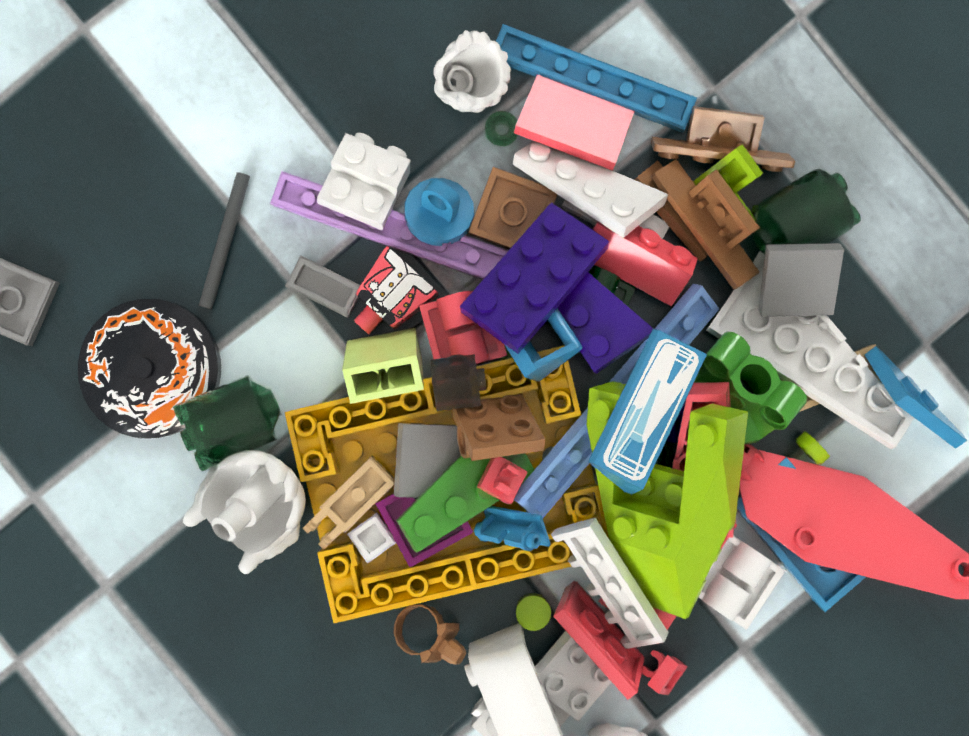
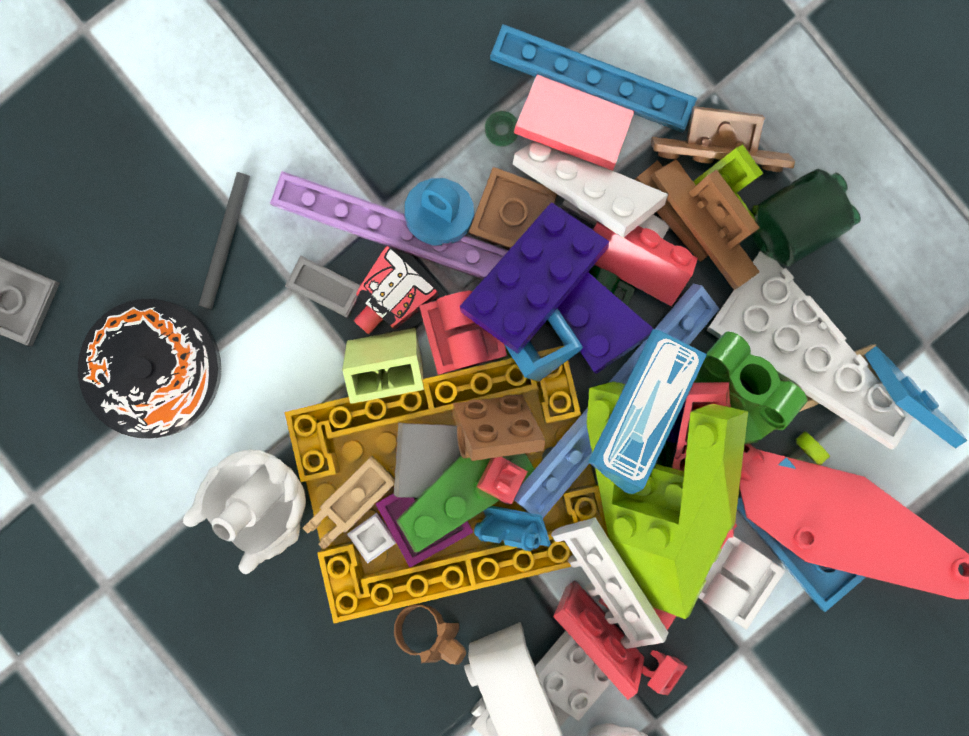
(228, 420): clear green cylinder -> none
(365, 180): white plate -> none
(457, 382): clear smoke brick -> none
(477, 73): white hair -> none
(533, 612): lime tile -> none
(800, 279): light grey tile -> none

